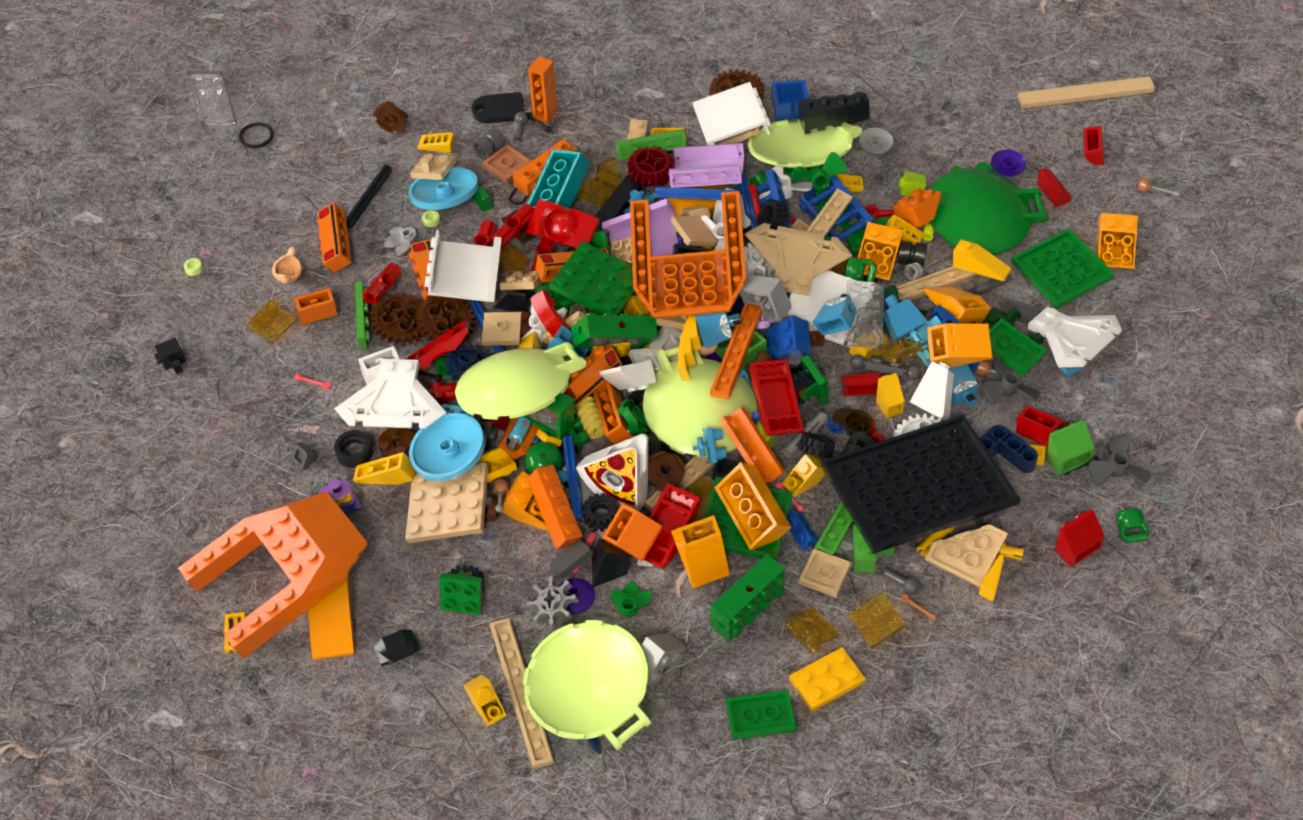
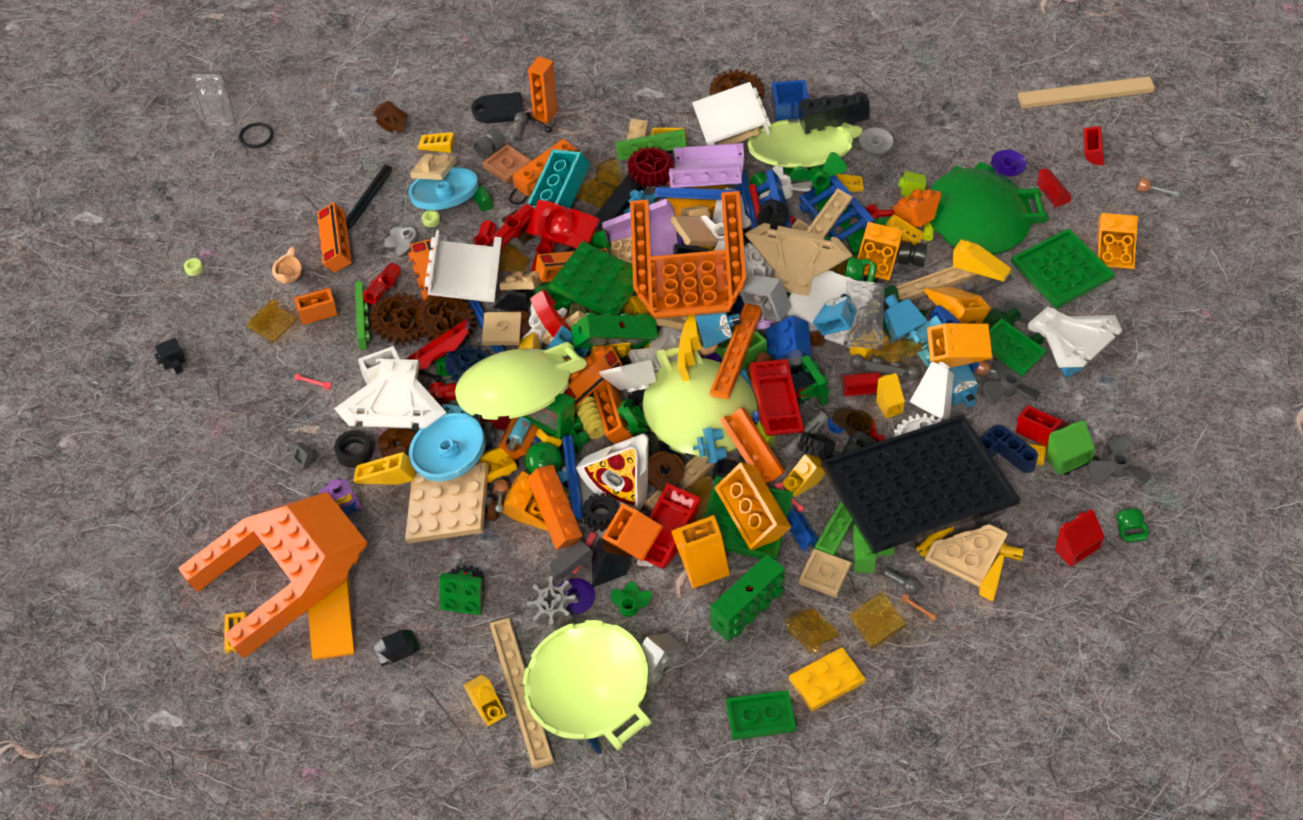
(918, 269): light grey bush -> none

